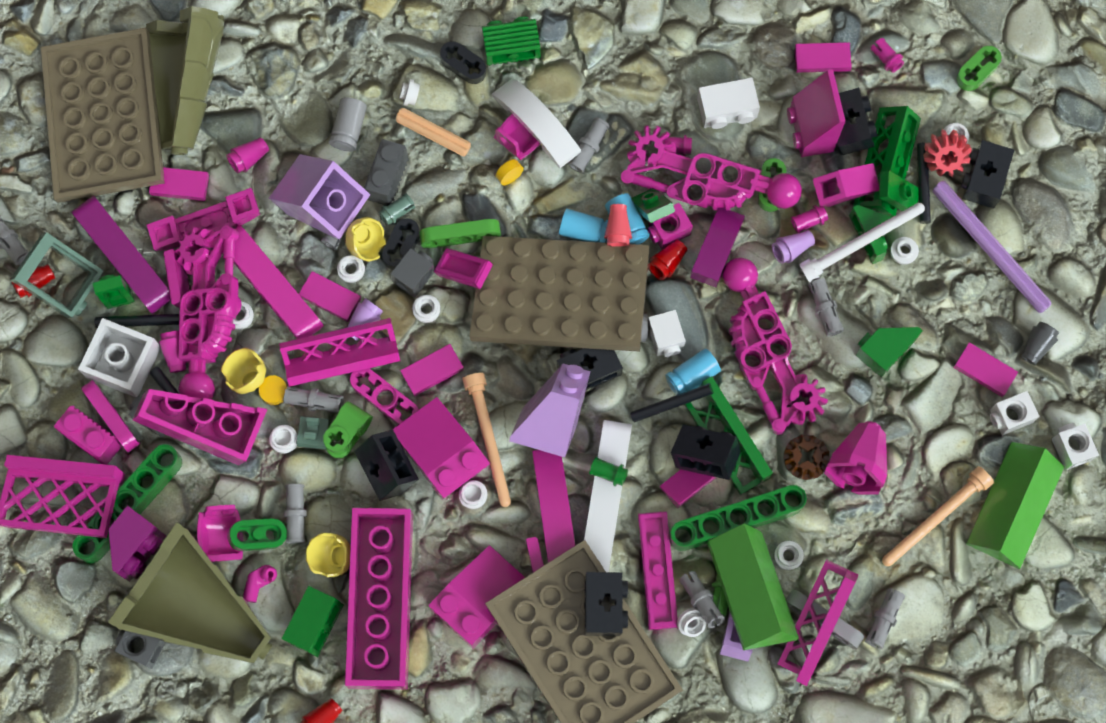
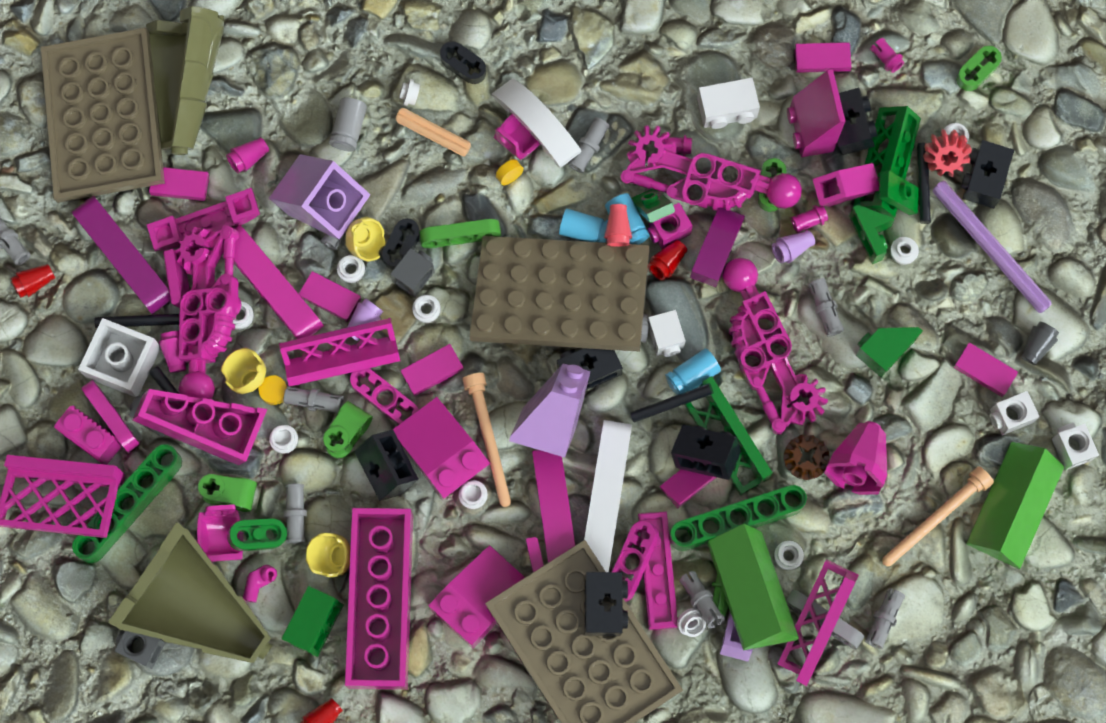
(35, 256): sand green window -> none
(113, 291): green plate -> none
(133, 543): magenta slope -> none
(231, 491): none -> bright green piece
(311, 432): sand green tile -> none
(386, 172): dark grey brick -> none
(397, 209): sand green pin -> none
(463, 268): dark pink tile -> none
(511, 41): green brick -> none
(609, 471): green pin -> none
(647, 544): none -> dark pink beam
(813, 268): white piece -> none

